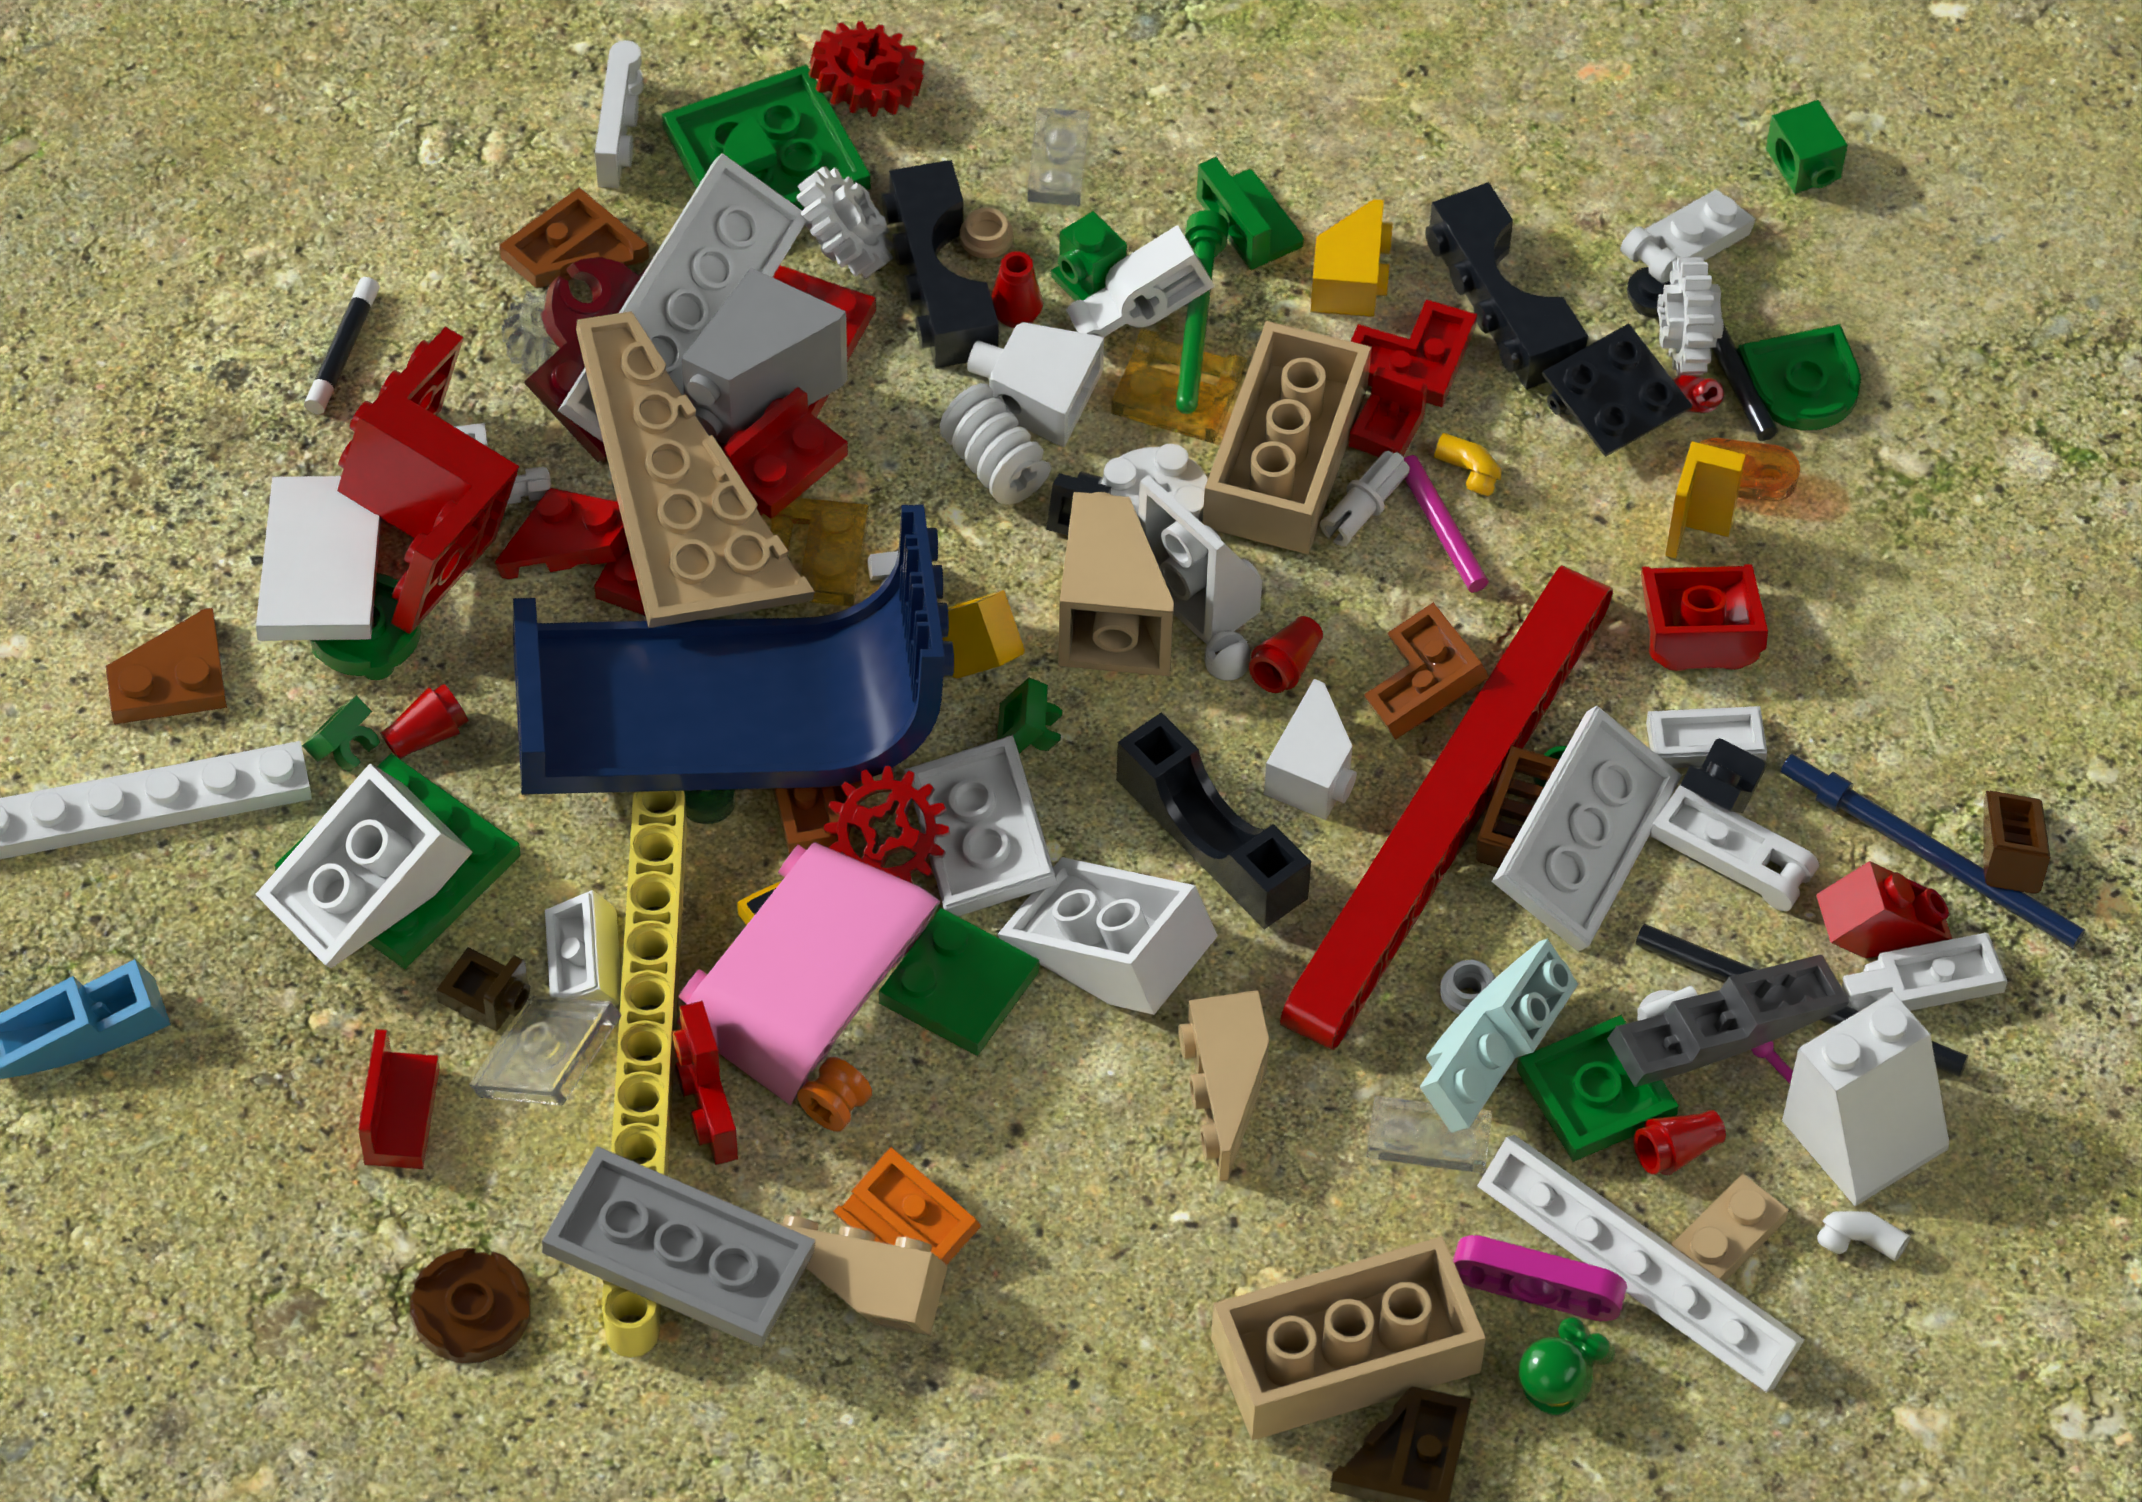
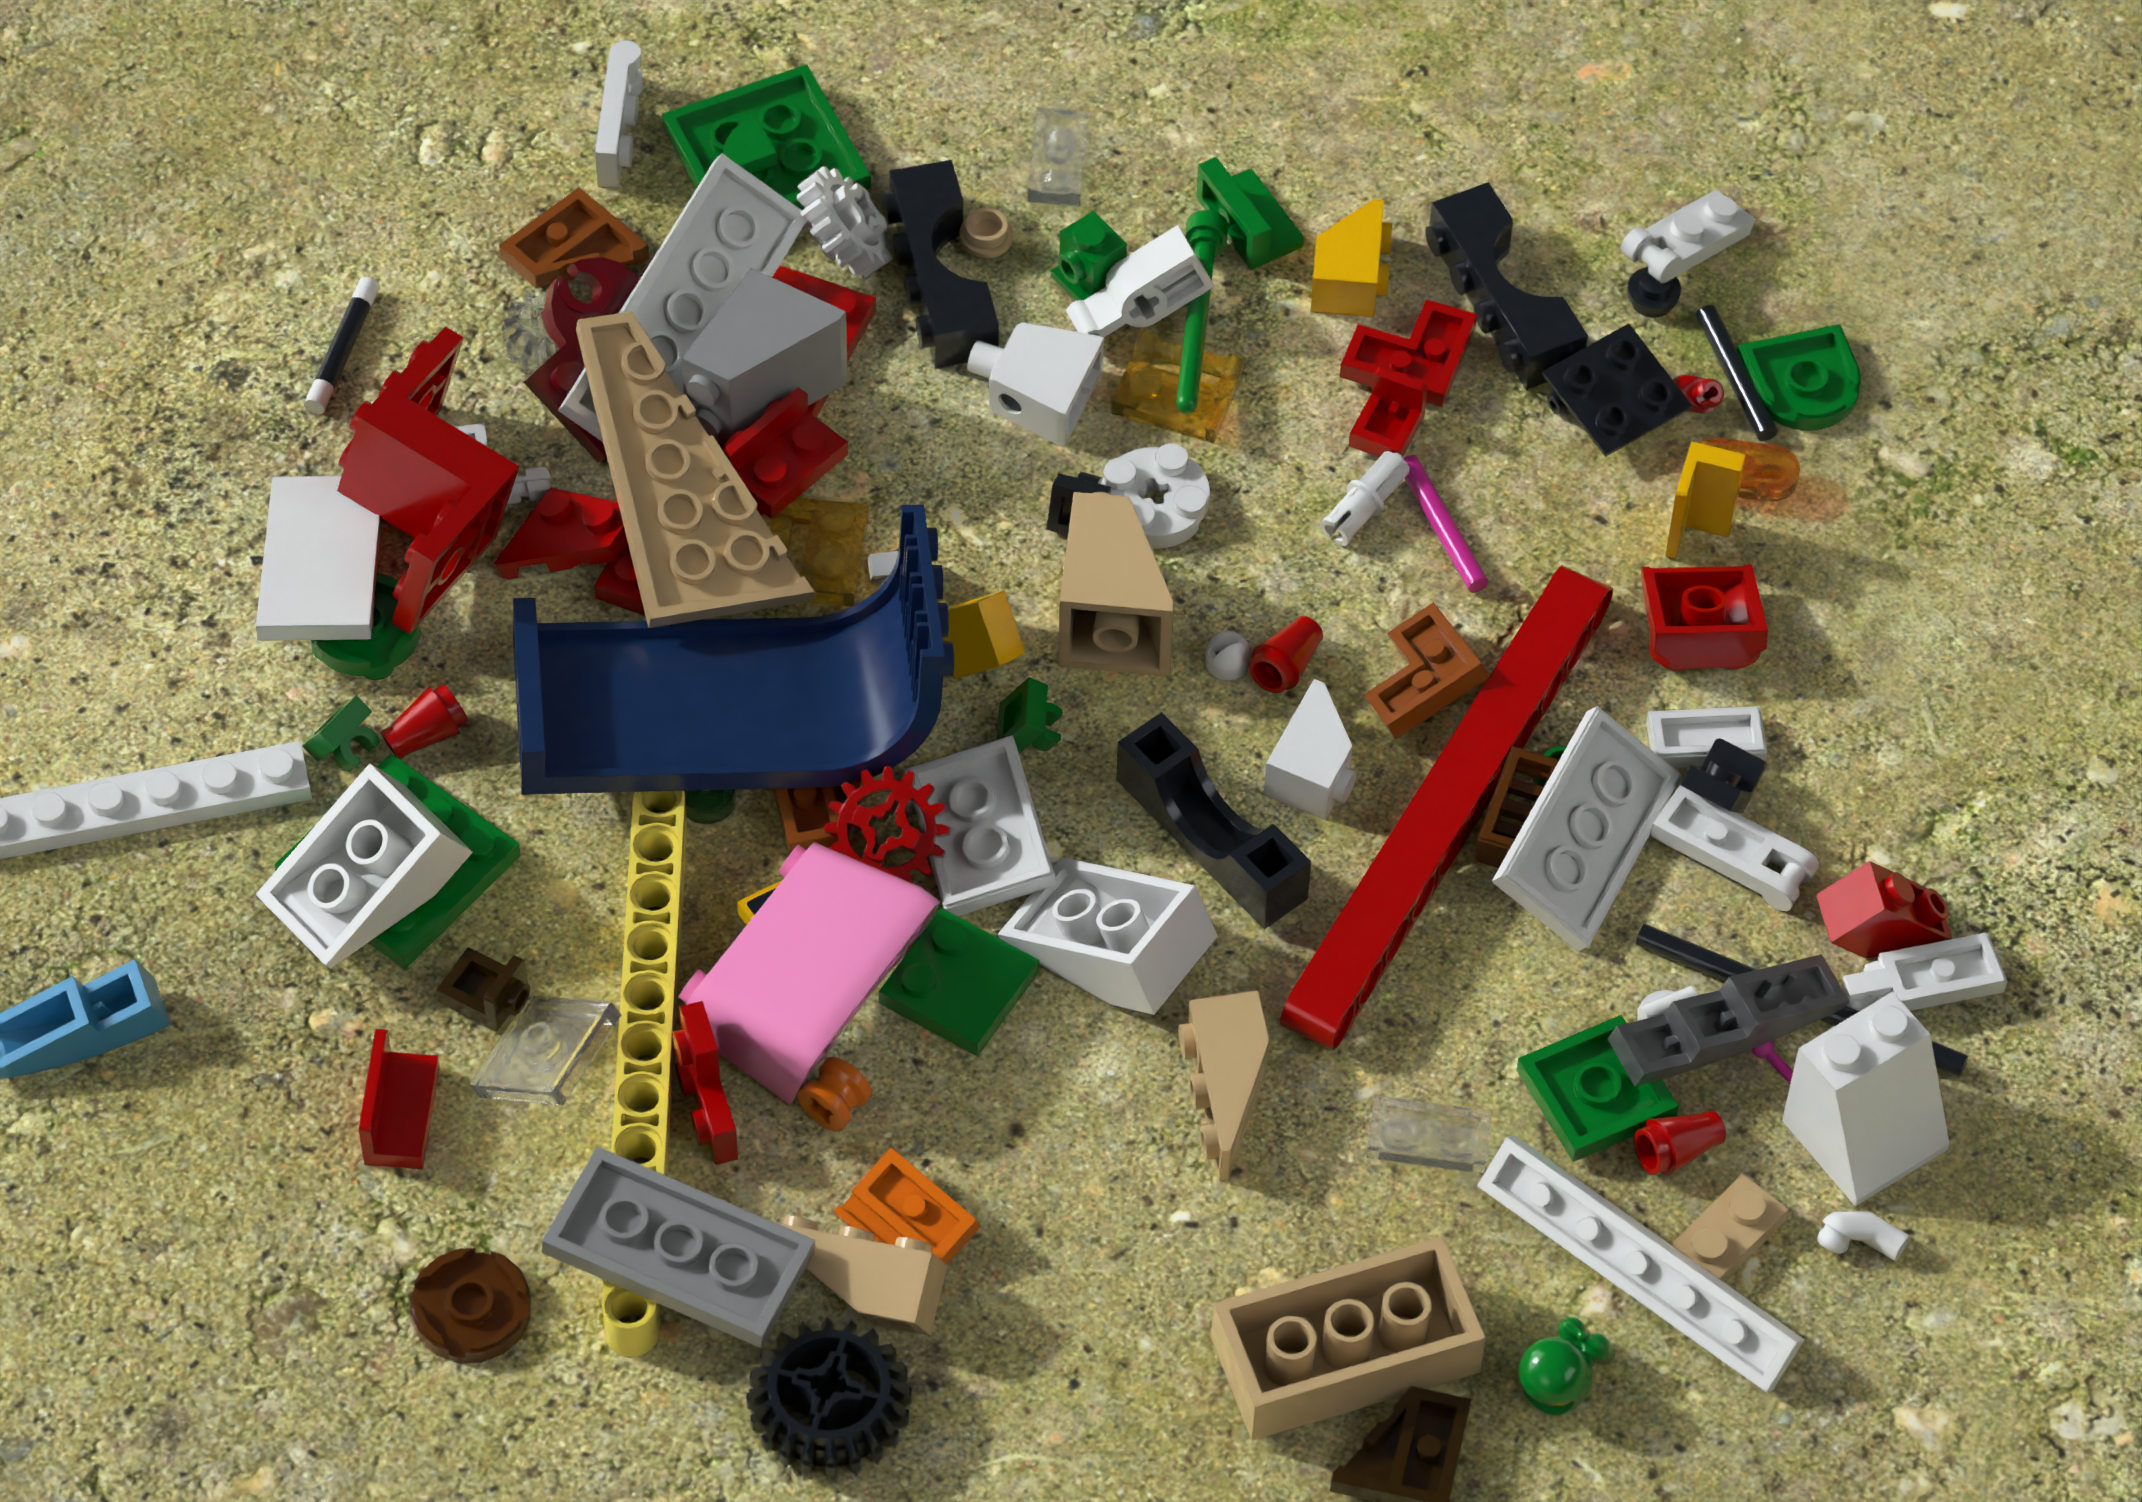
(169, 673): dark orange wing -> none
(583, 949): white slope -> none
(806, 1374): none -> black gear
(866, 68): red gear -> none
(994, 445): white piece -> none
(1016, 291): red cone -> none
(1204, 576): white slope -> none
(1286, 437): tan brick -> none
(1464, 975): light grey plate -> none
(1470, 457): yellow arm -> none
(1494, 1030): light aqua slope -> none
(1540, 1278): dark pink beam -> none
(1690, 316): white gear -> none
(1806, 147): green brick -> none
(1838, 793): dark blue bar -> none
(2014, 842): reddish brown slope -> none

